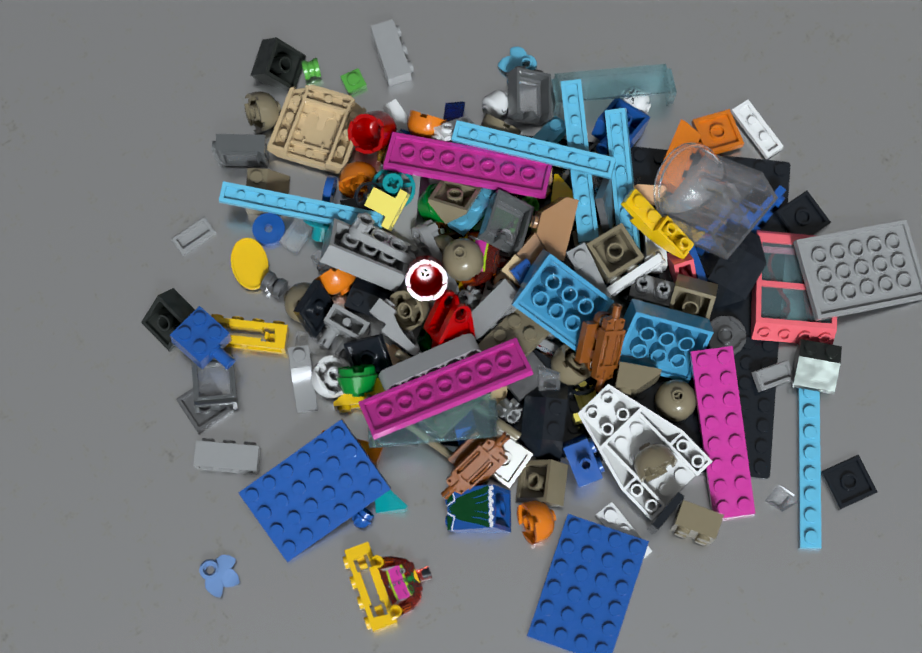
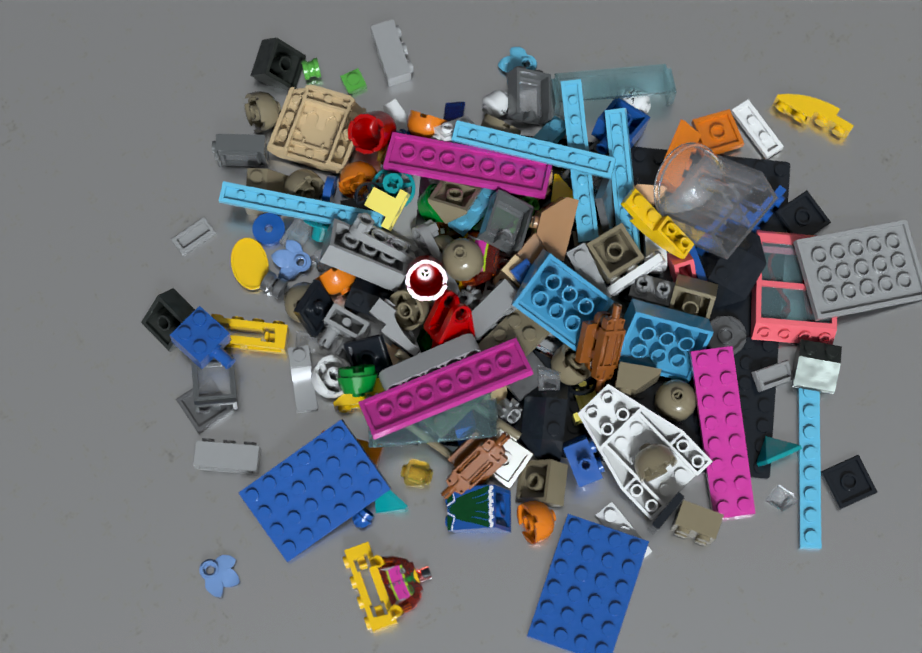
(288, 260): none -> medium blue plate
(304, 184): none -> dark tan cylinder
(417, 474): none -> clear yellow head
(775, 449): none -> teal slope
(806, 108): none -> yellow slope

